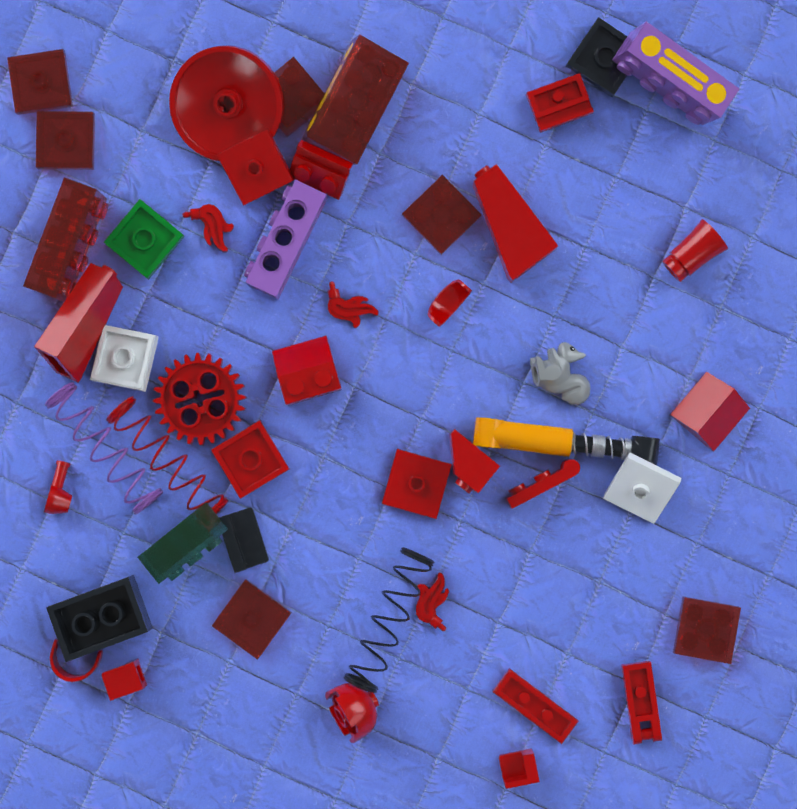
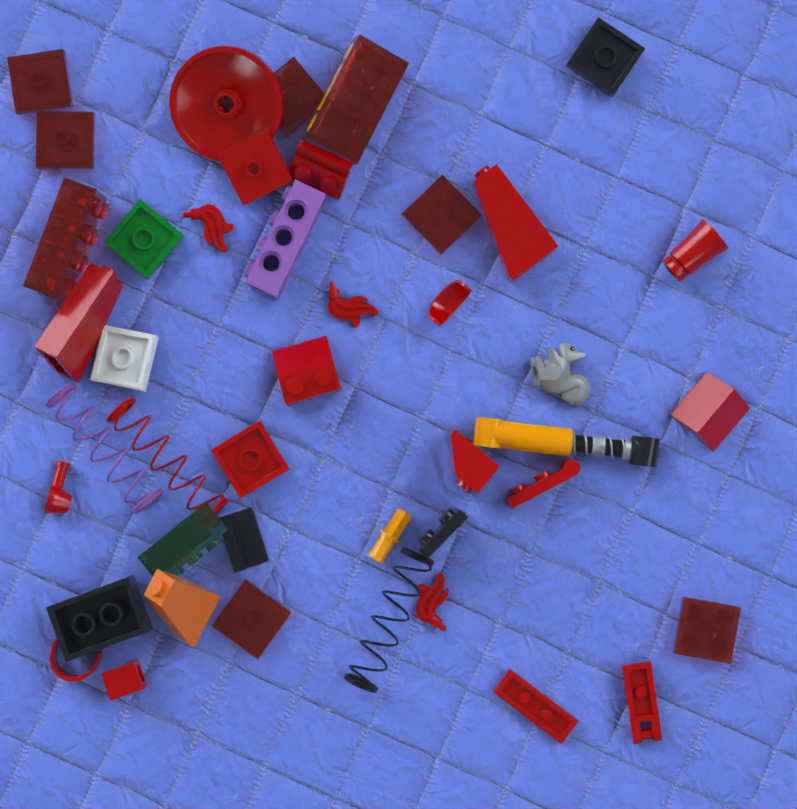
(181, 604): none -> orange slope
(207, 424): red gear -> none
(353, 710): red cylinder -> none
(390, 536): none -> light orange axle
(416, 483): red plate -> none
(433, 540): none -> black plate
(518, 768): red panel -> none
(559, 102): red plate -> none
(642, 488): white plate -> none
(674, 74): medium lavender brick -> none

